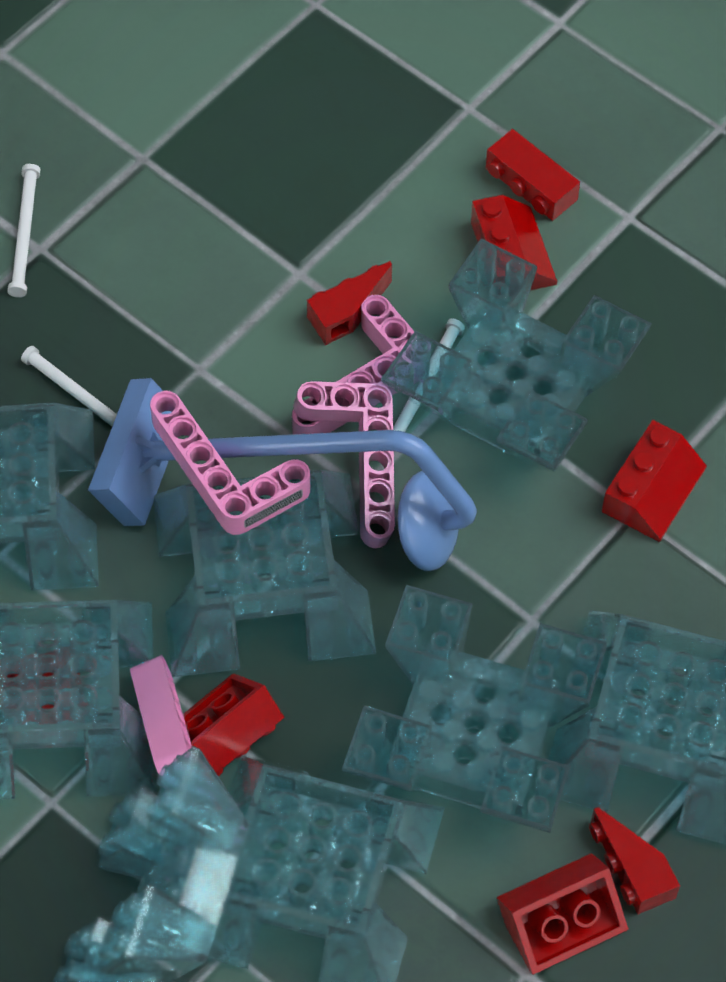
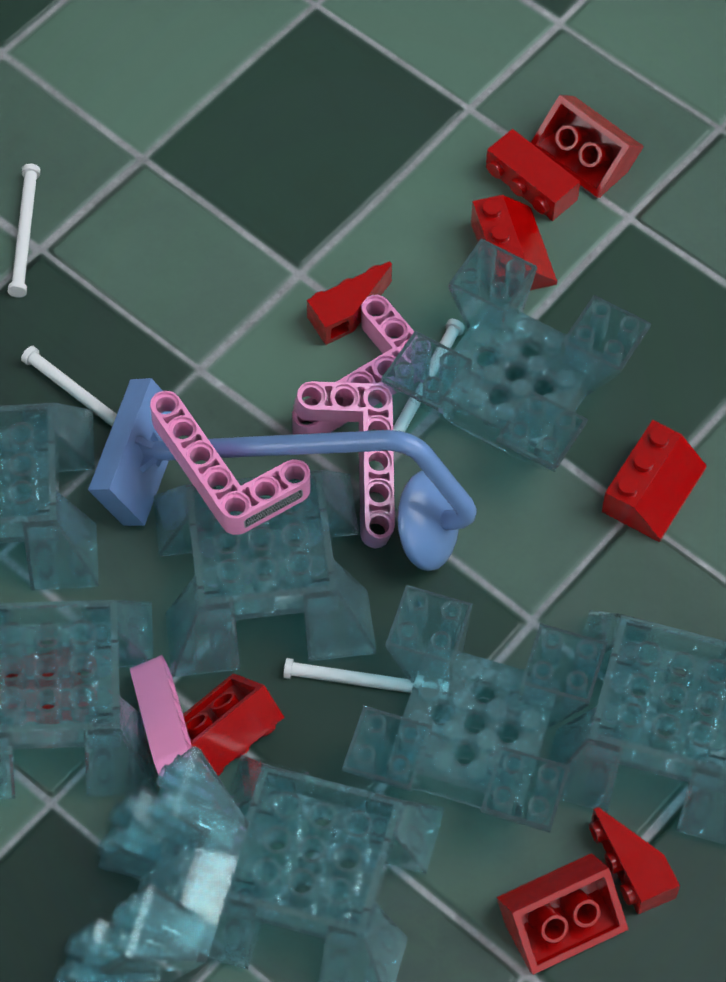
(346, 676): none -> white bar
(586, 144): none -> red slope

